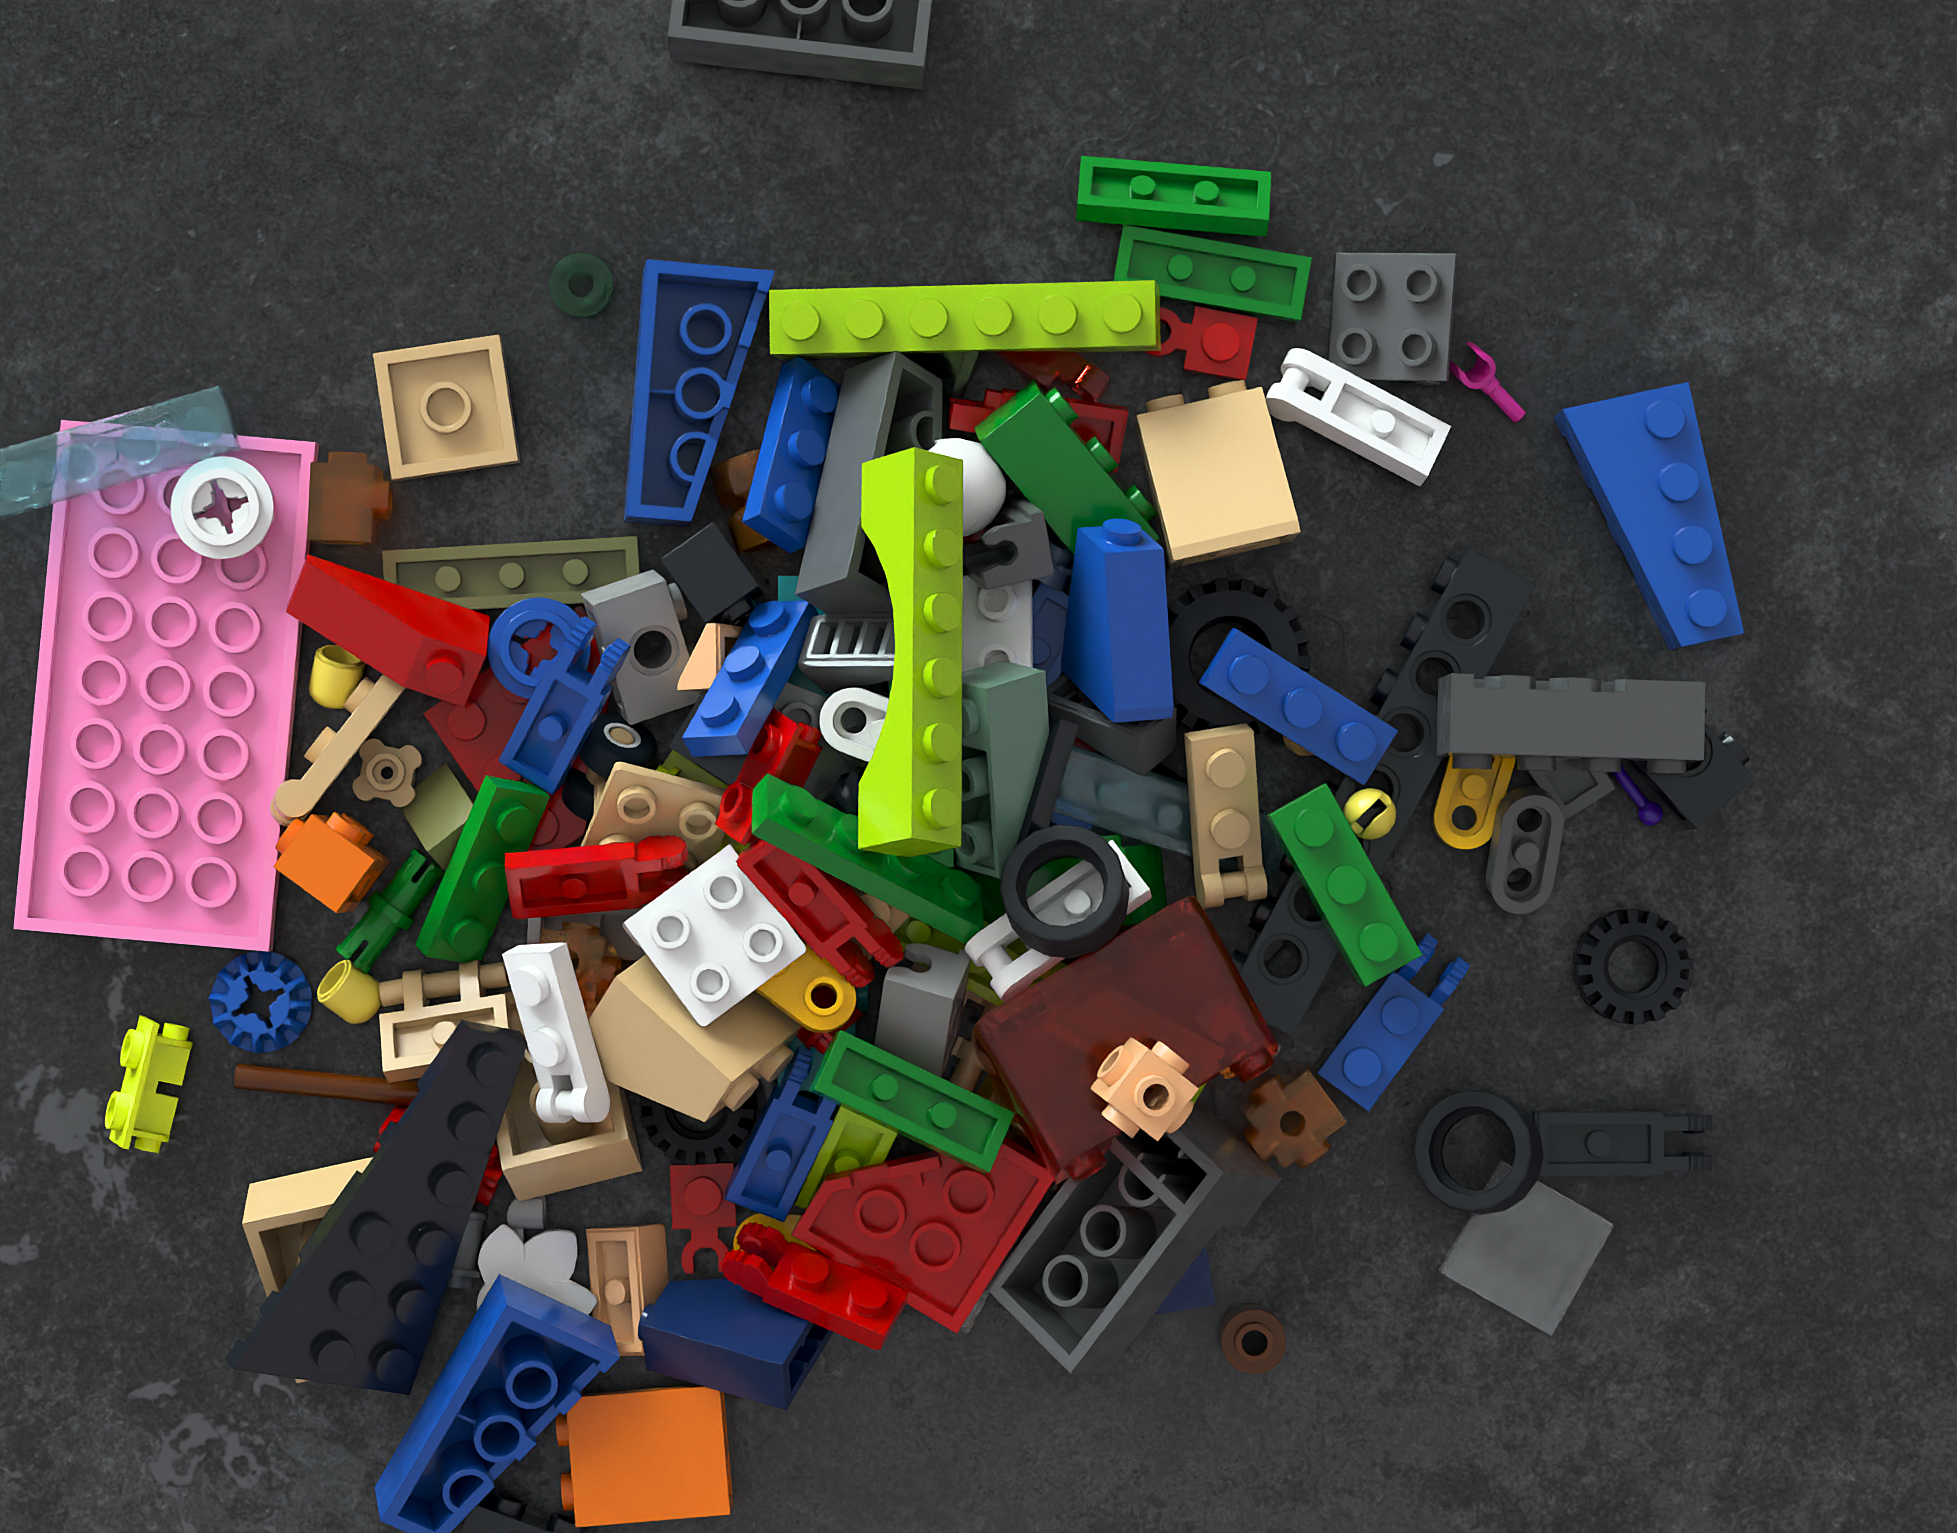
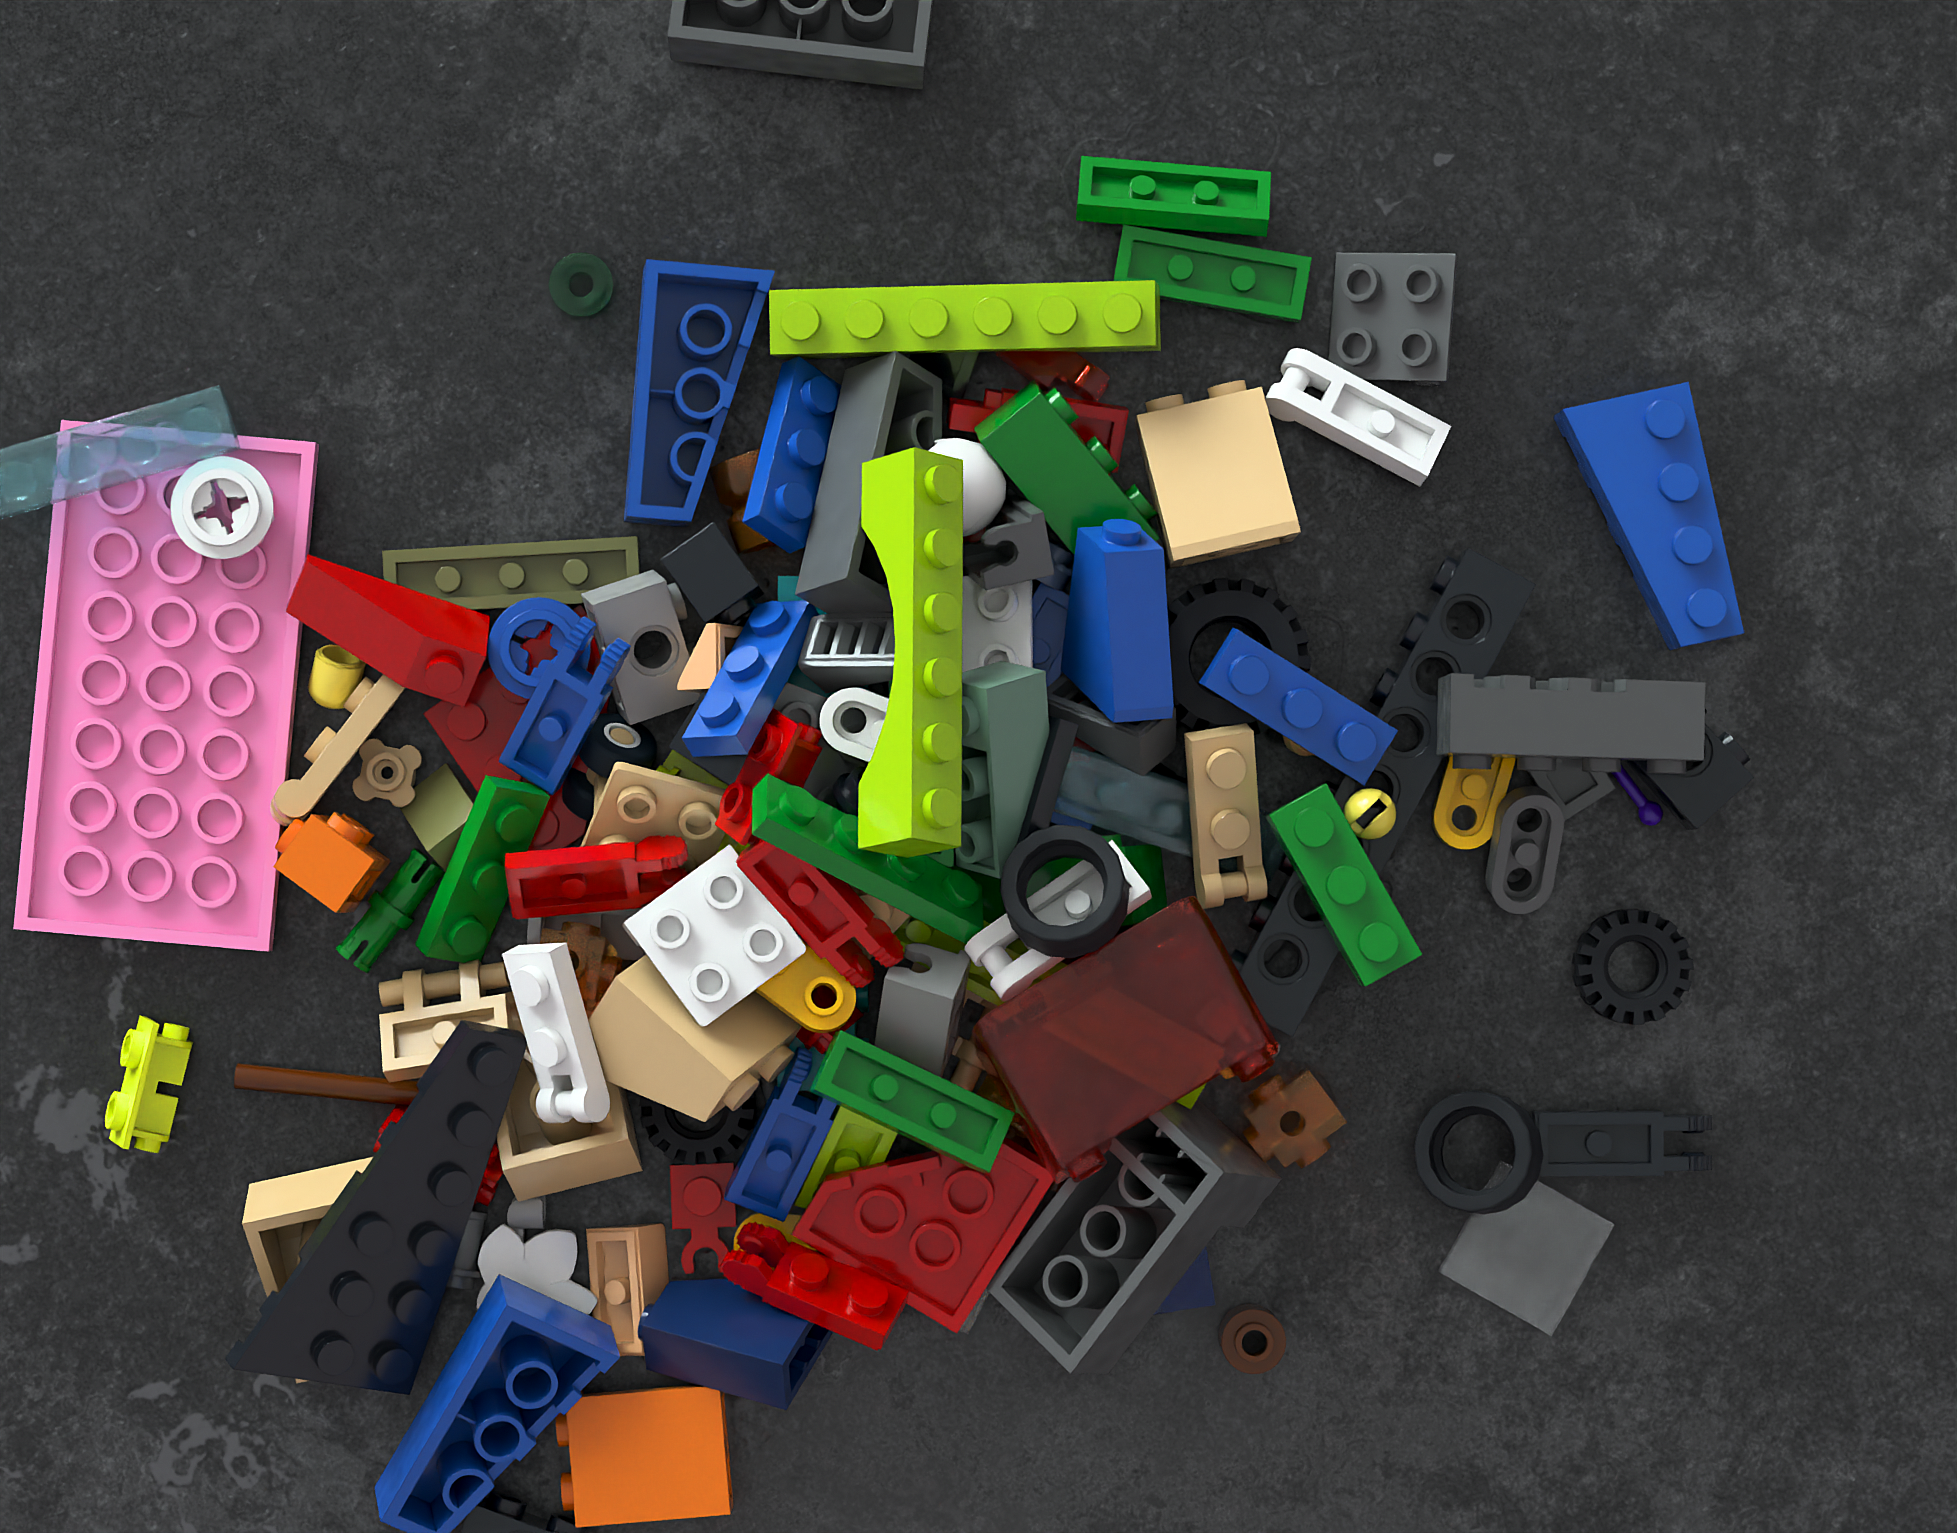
(288, 1013): blue gear -> none
(347, 500): clear orange brick -> none
(350, 993): light yellow piece -> none
(446, 408): tan plate -> none
(1126, 1077): light nougat brick -> none
(1214, 342): red plate -> none
(1389, 1029): blue hinge -> none
(1483, 377): dark pink hand -> none

